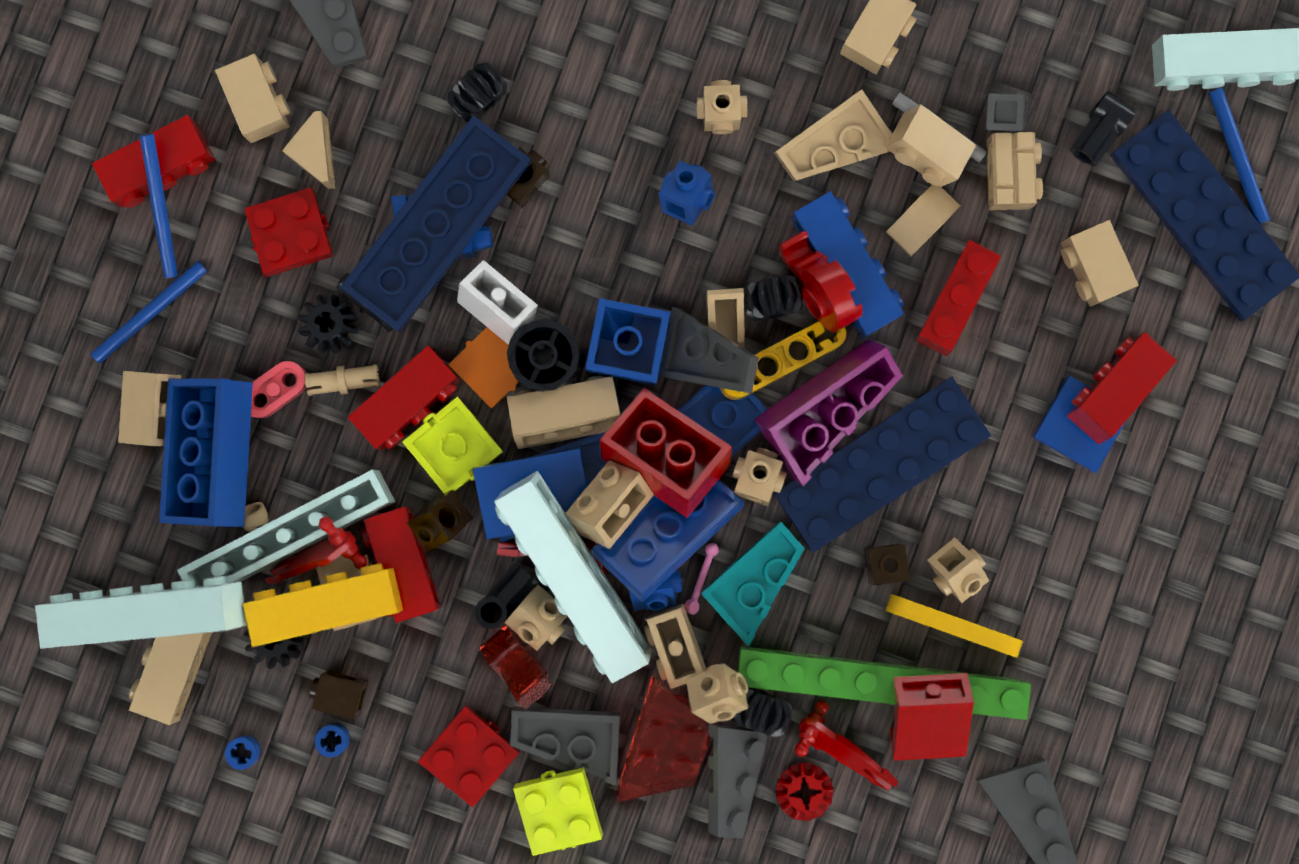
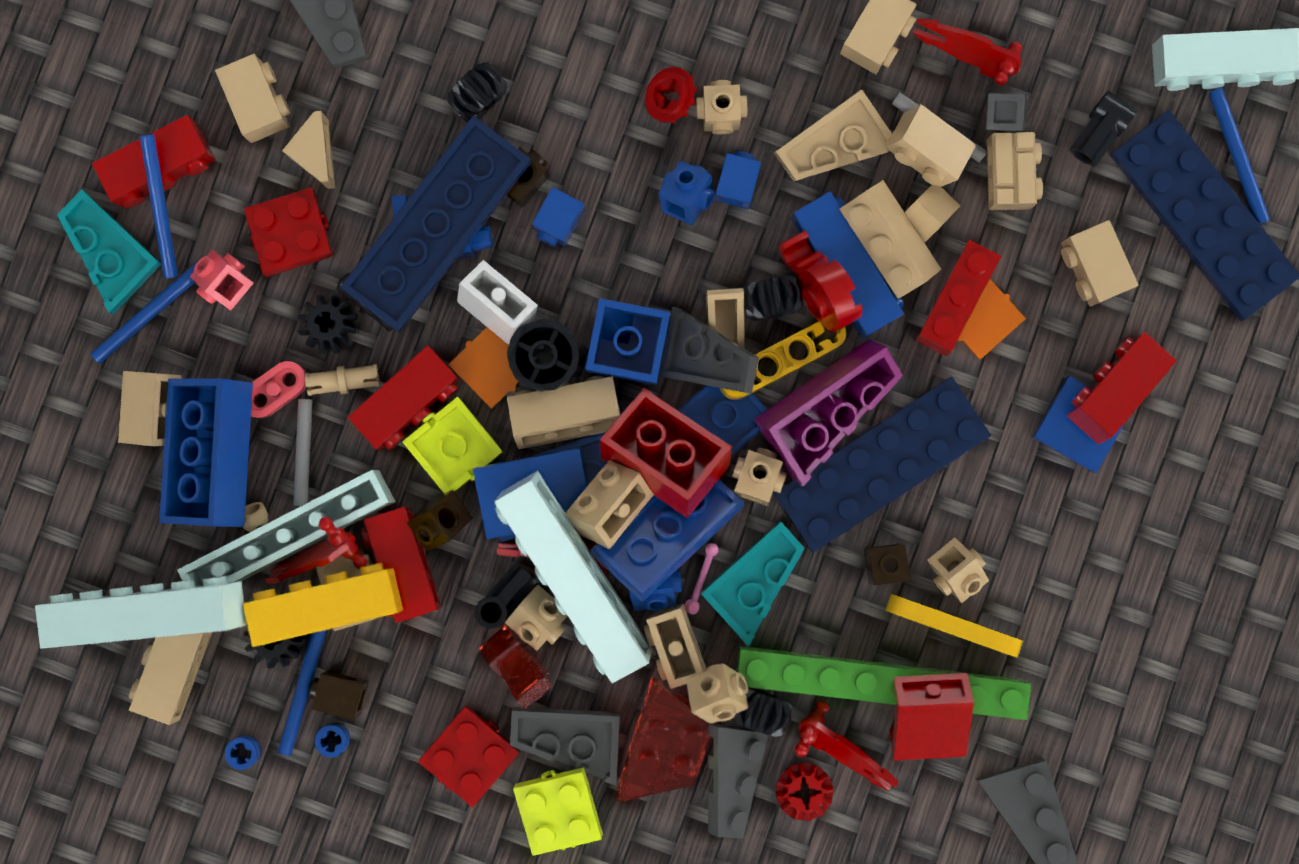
(110, 253): none -> teal wing
(220, 279): none -> coral brick
(301, 692): none -> blue bar
(302, 459): none -> light grey bar
(557, 218): none -> blue brick
(670, 80): none -> red gear
(738, 179): none -> blue brick
(890, 239): none -> tan brick
(973, 49): none -> red piece
(990, 321): none -> orange piece

